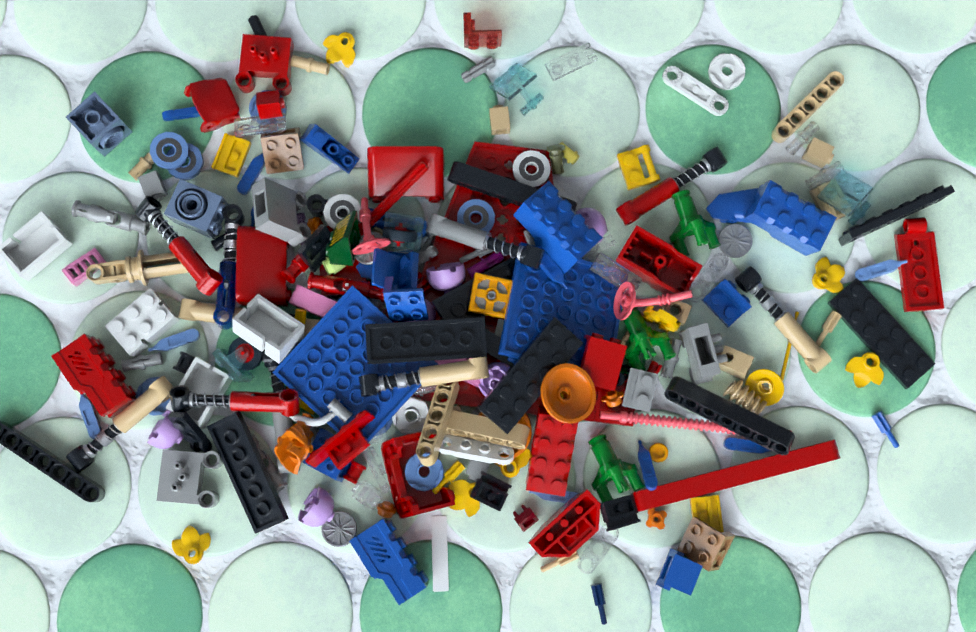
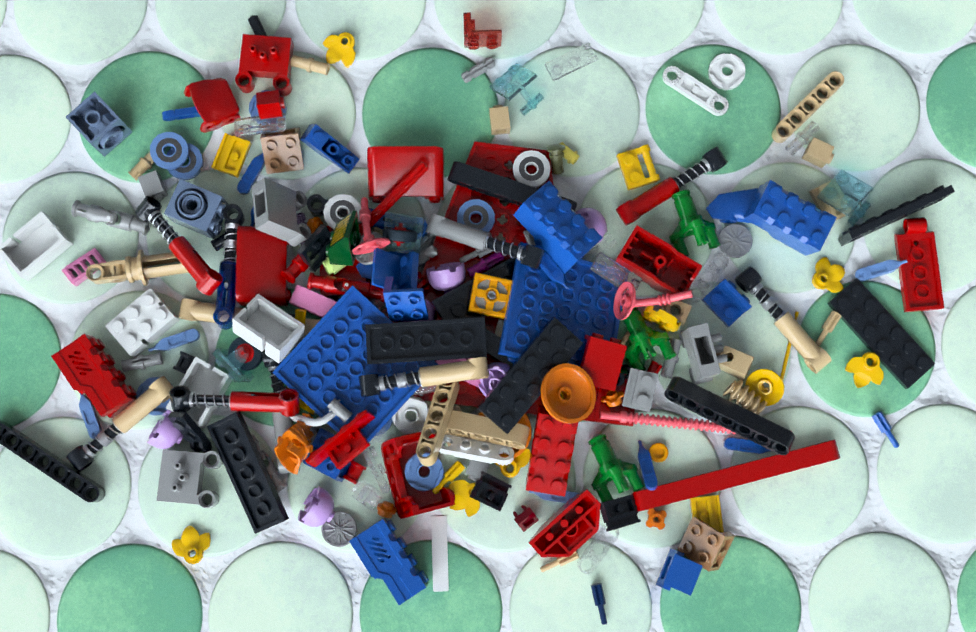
(824, 175): clear pin -> none

